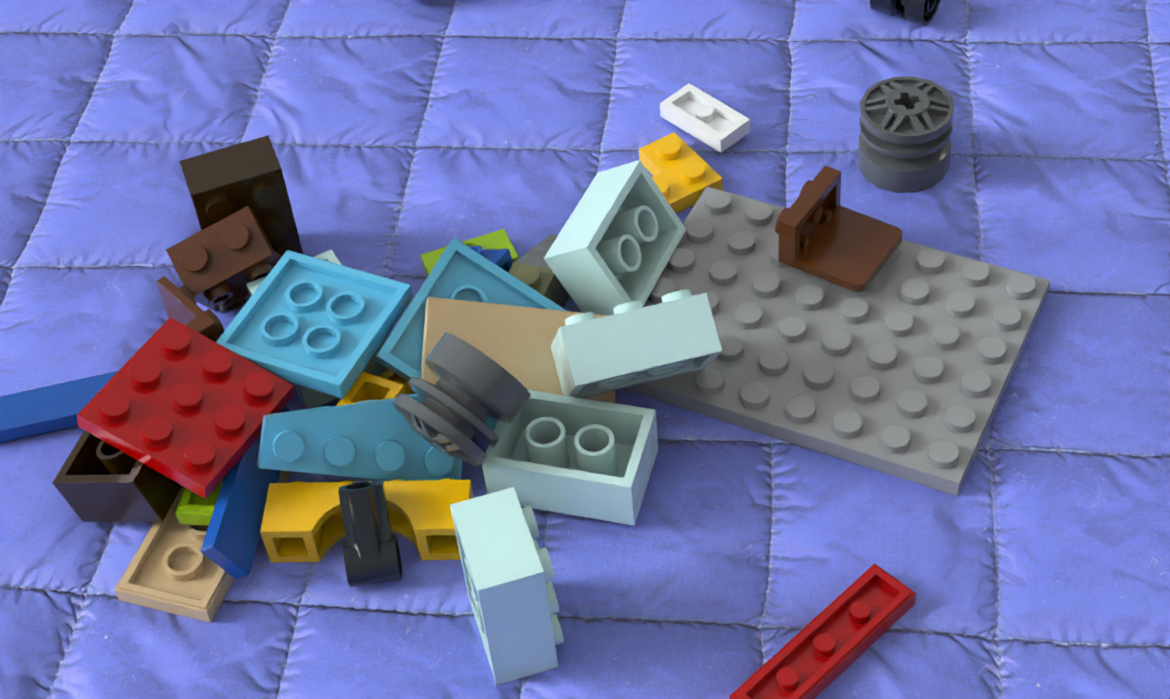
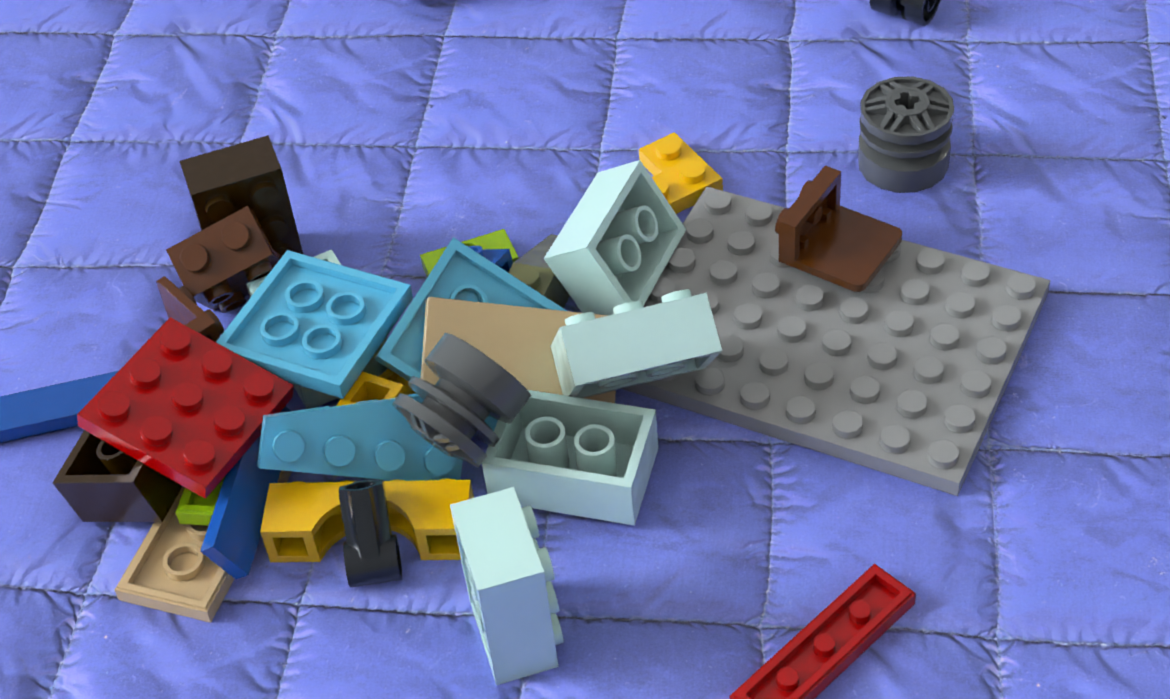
(705, 117): white plate -> none

